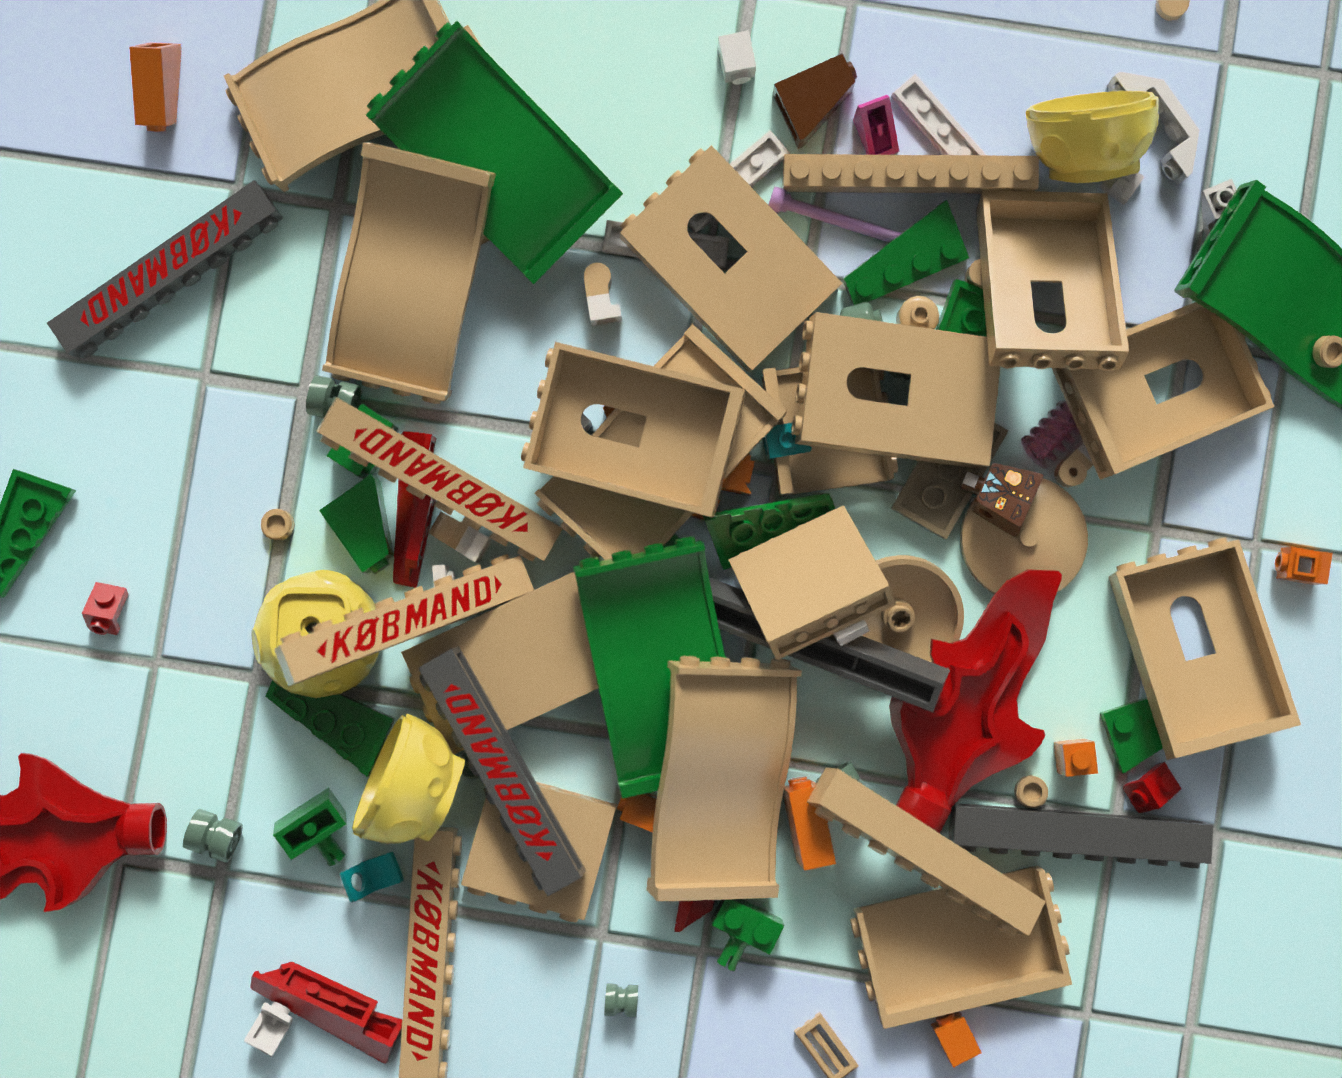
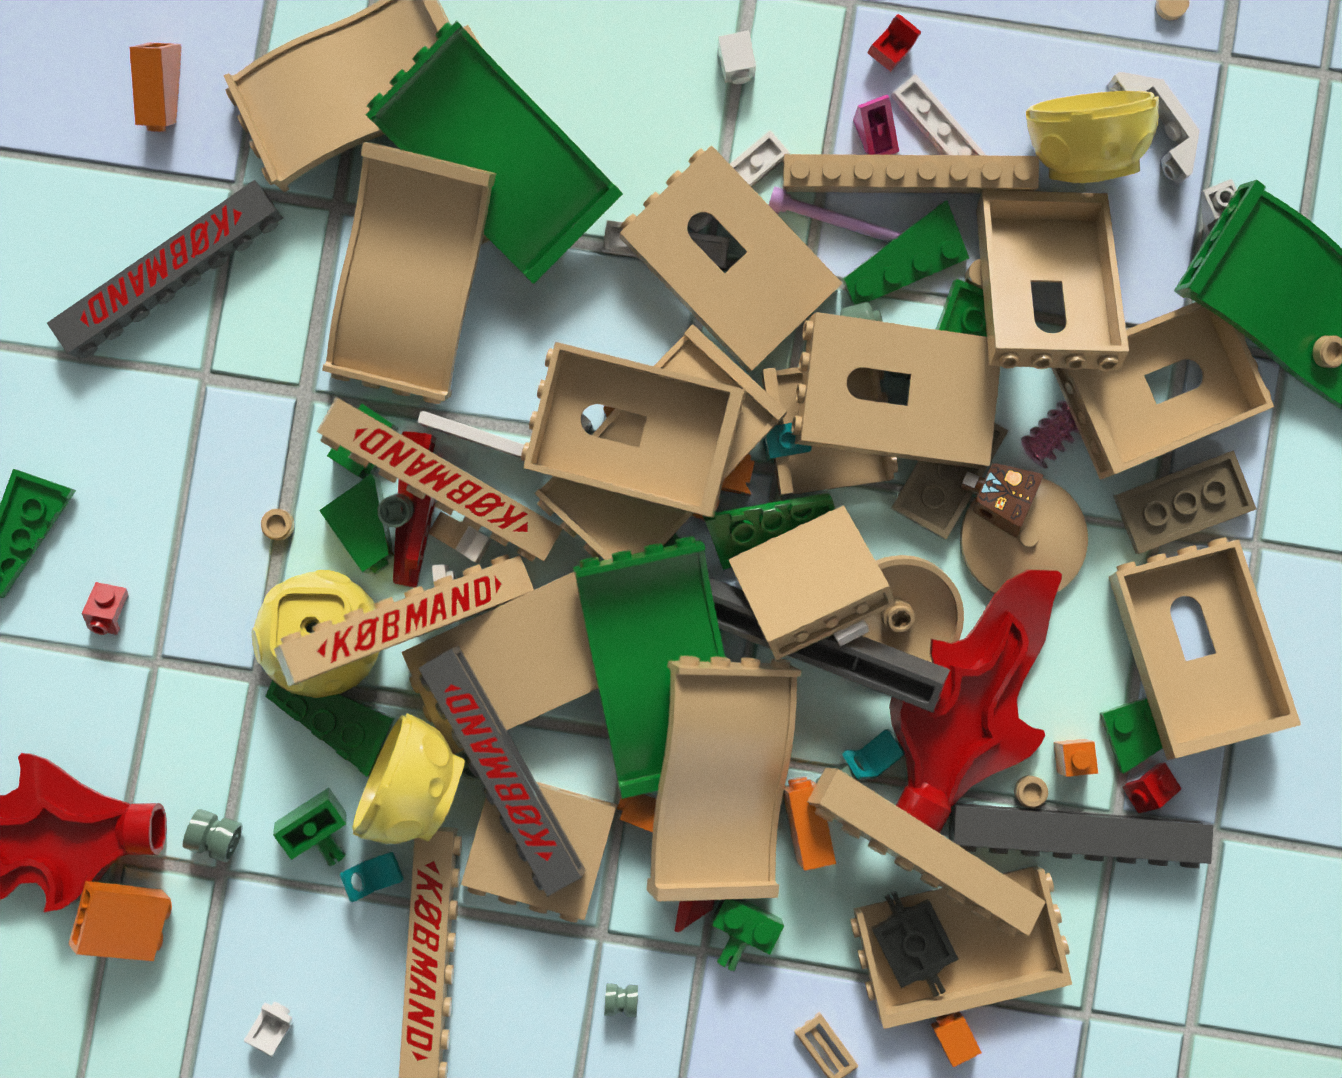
(120, 921): none -> orange brick
(325, 390): sand green wheel -> none
(331, 1008): red wedge -> none
(392, 514): none -> sand green wheel
(471, 434): none -> white tile
(597, 285): leg -> none
(813, 96): reddish brown slope -> none
(875, 756): none -> teal bracket
(894, 42): none -> red bracket
(914, 943): none -> pearl dark grey plate
(918, 312): tan head -> none
(1073, 467): tan leg -> none
(1122, 187): white tile -> none
(1184, 502): none -> dark tan plate
(1303, 565): orange window -> none

